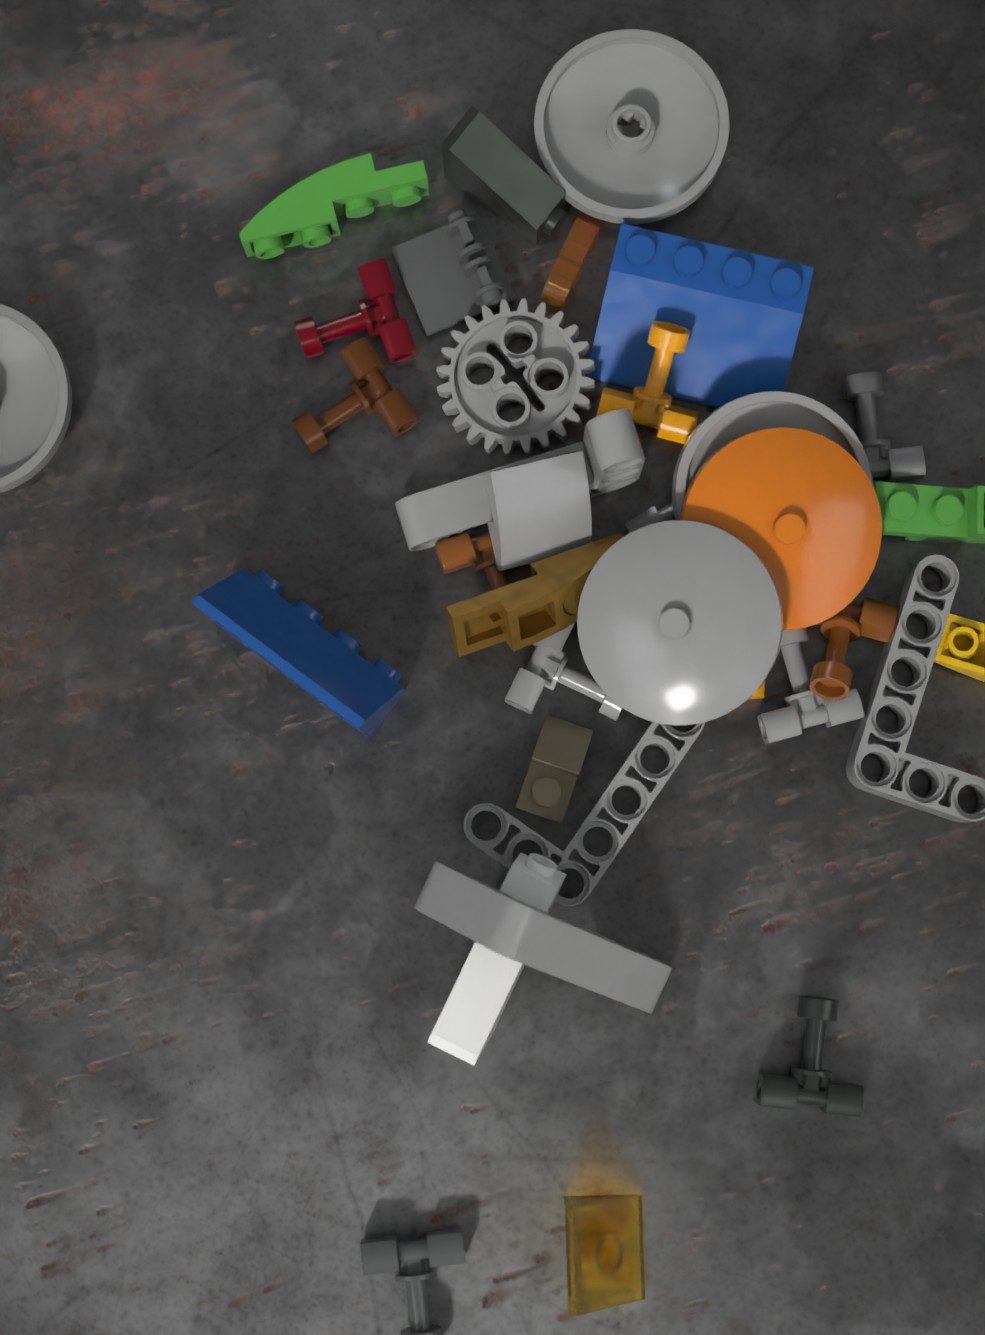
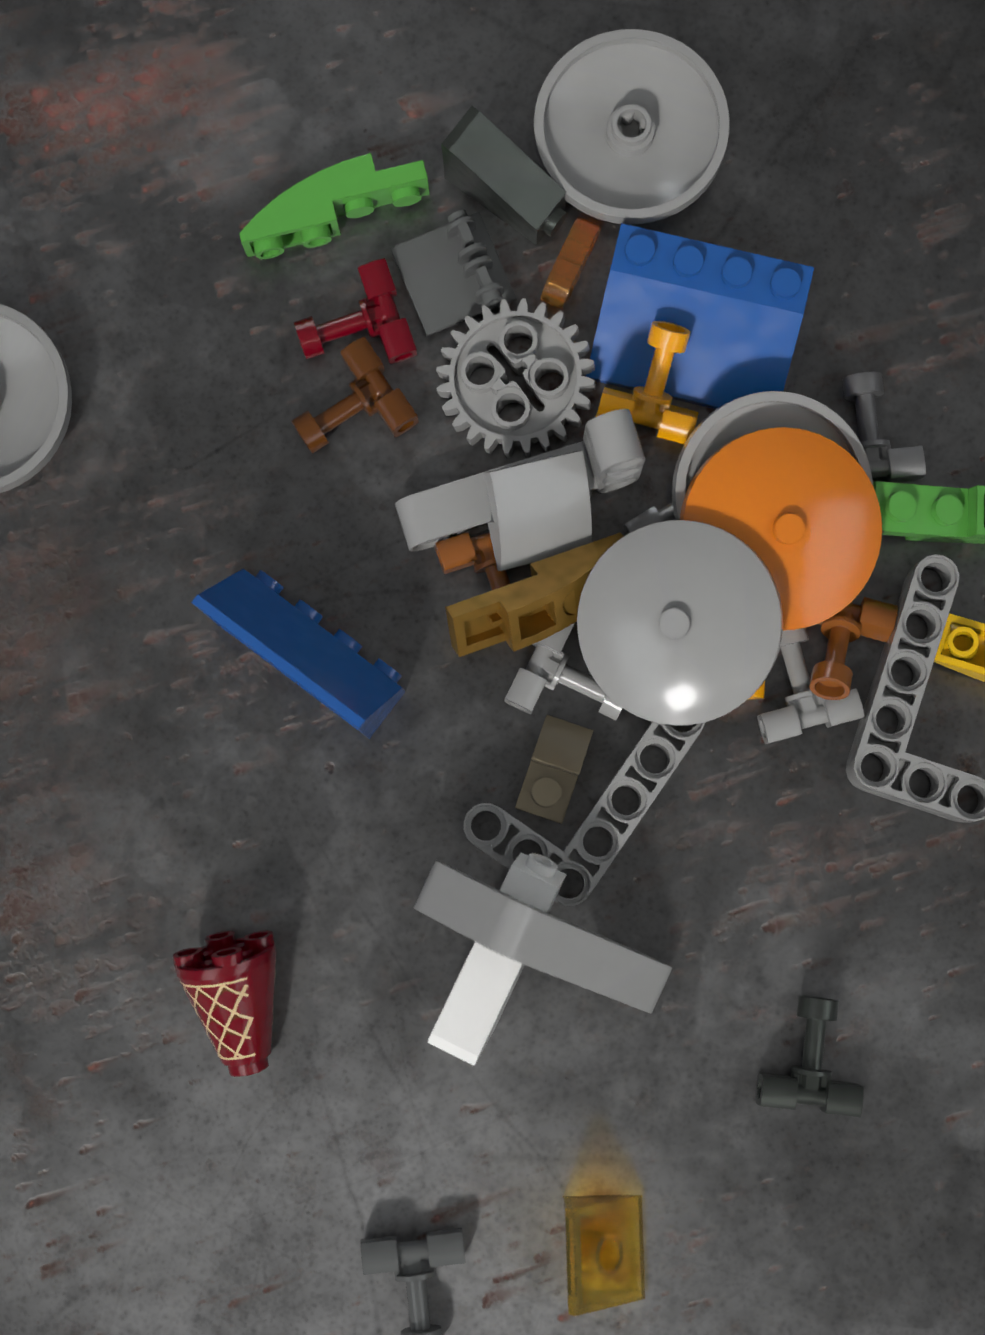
(233, 995): none -> dark red cone

